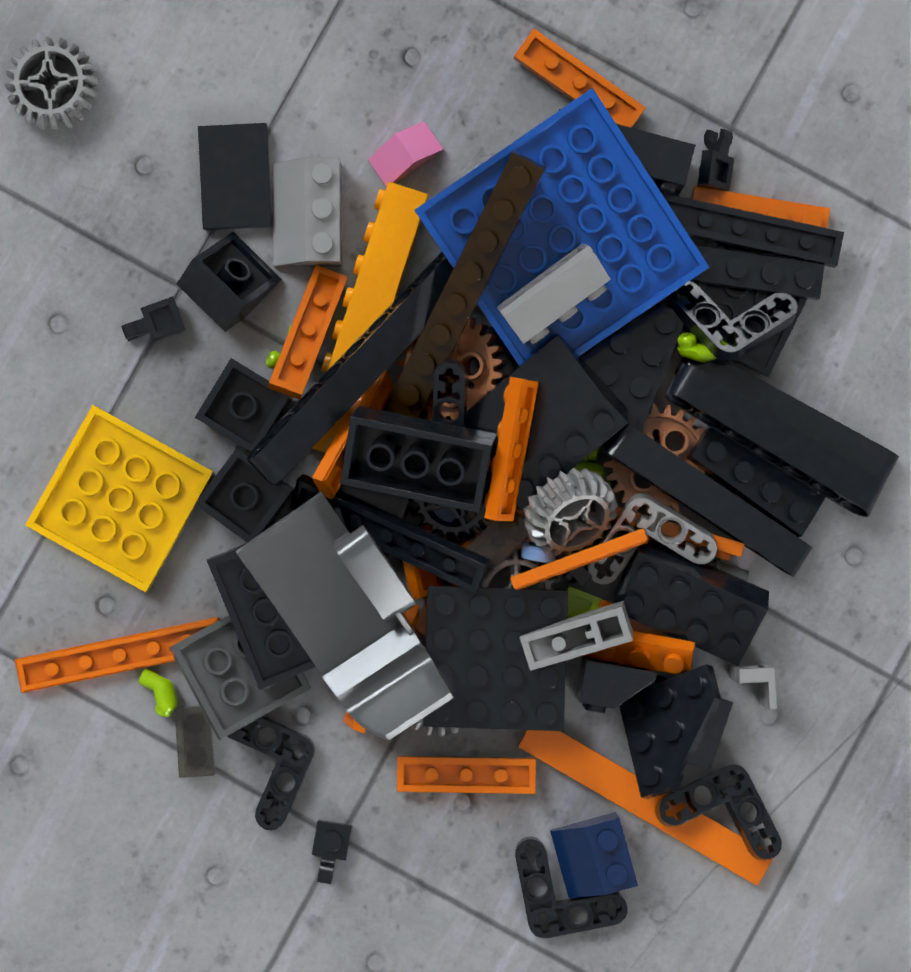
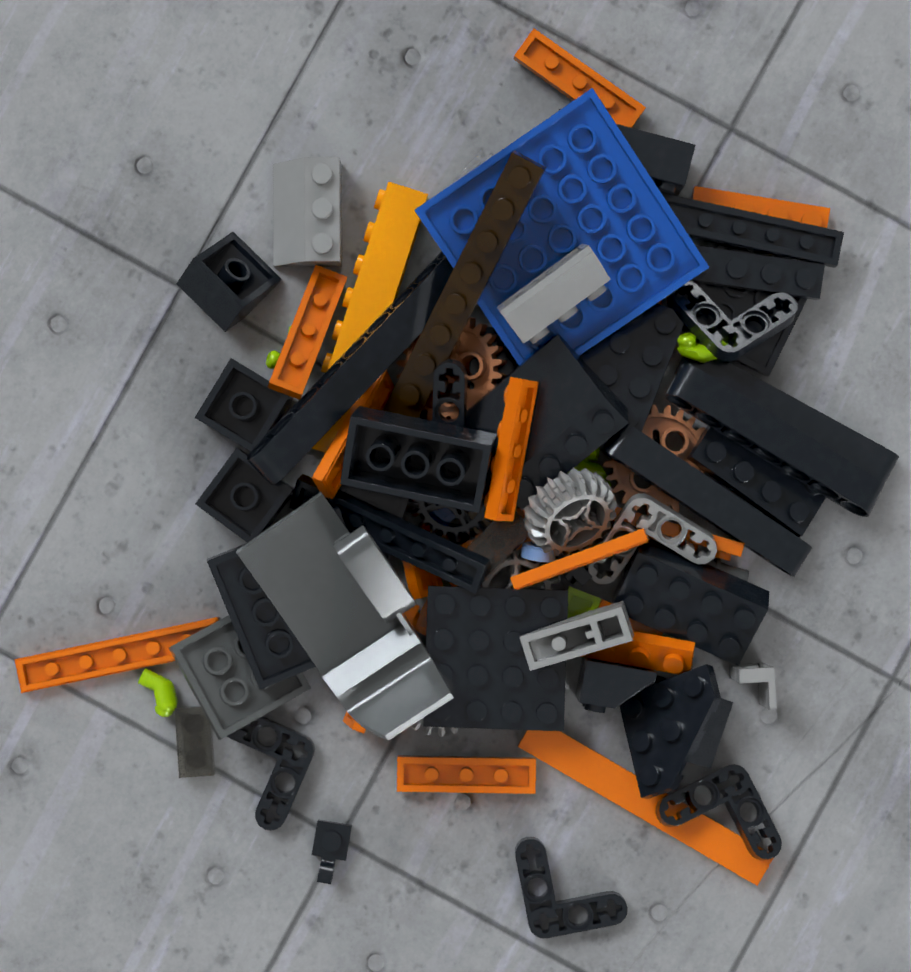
(24, 83): light grey gear -> none
(119, 498): yellow plate -> none
(159, 320): black plate -> none
(235, 176): black tile -> none
(405, 153): bright pink slope -> none
(594, 857): dark blue slope -> none
(716, 165): black plate -> none

